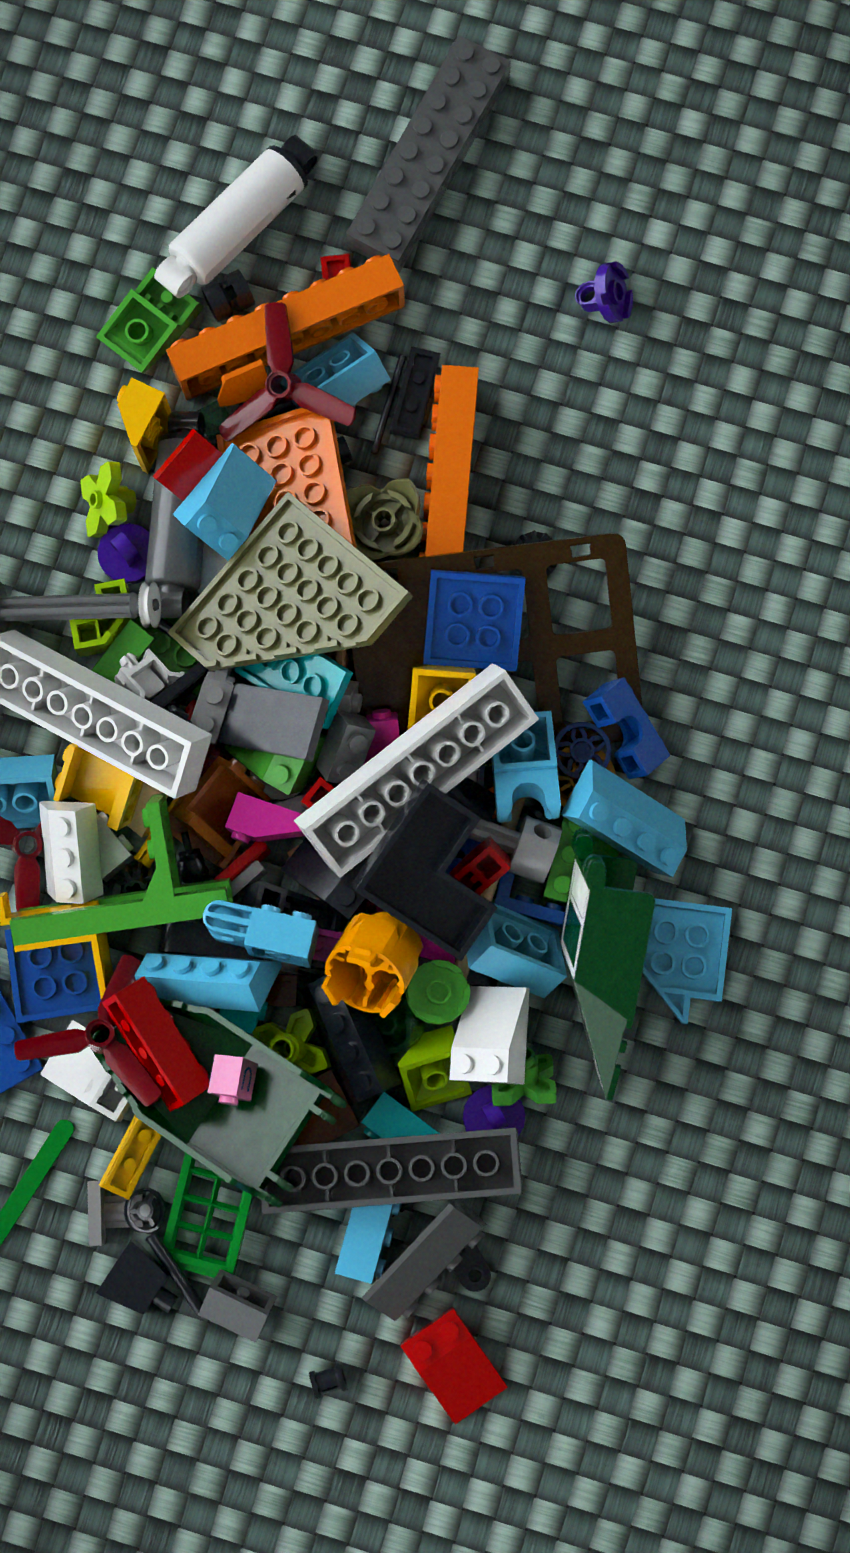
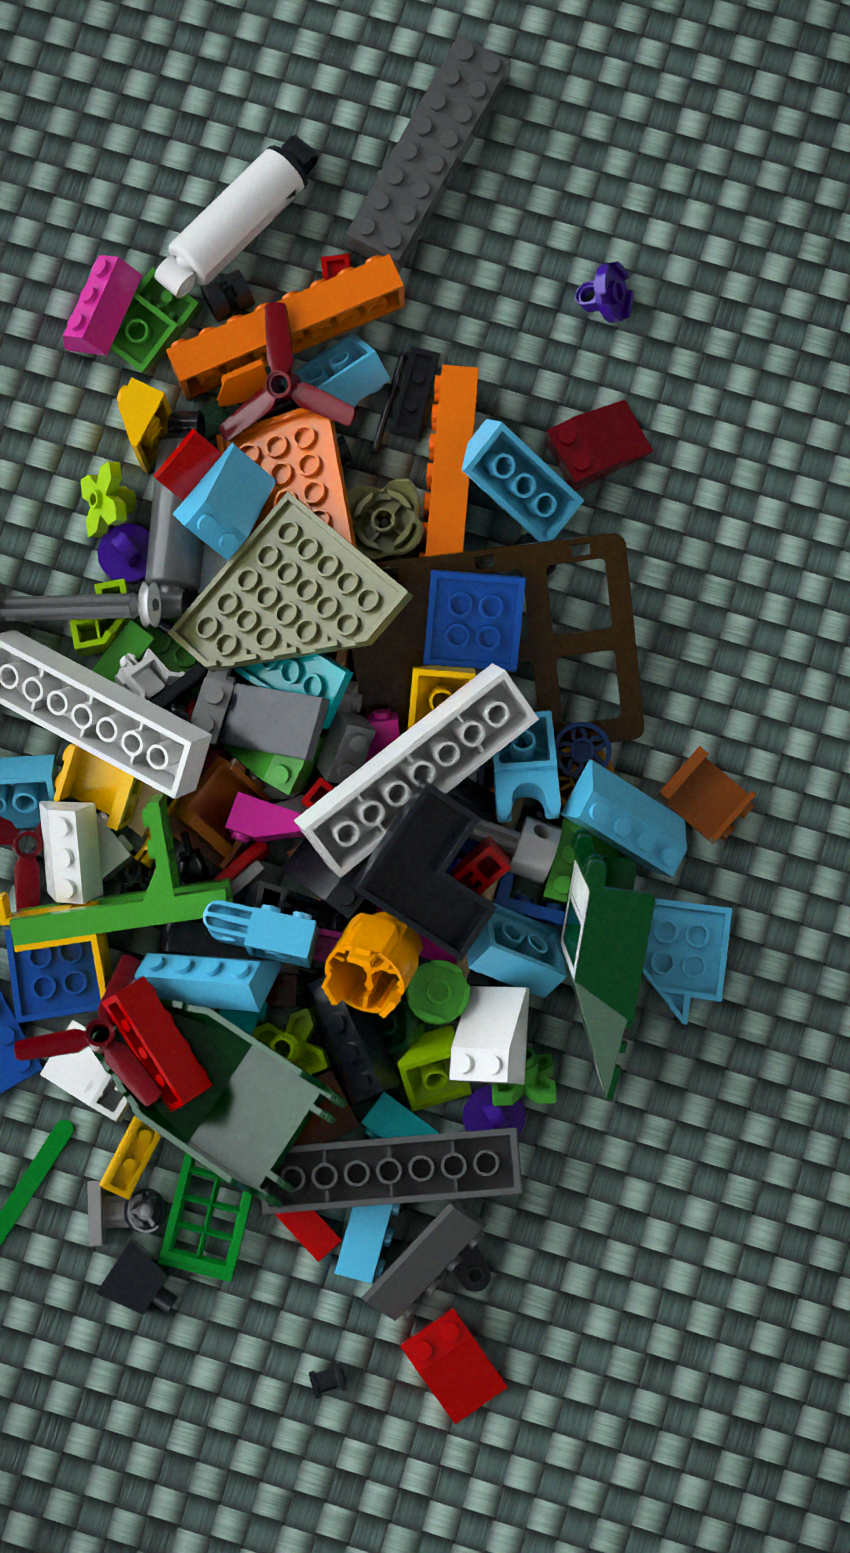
(101, 306): none -> dark pink slope
(175, 1272): black piece -> none
(232, 1079): bright pink brick -> none
(237, 1305): dark grey brick -> none
(311, 1232): none -> red tile
(519, 481): none -> medium azure slope
(597, 444): none -> dark red slope
(641, 746): blue arch -> none
(706, 797): none -> dark orange panel

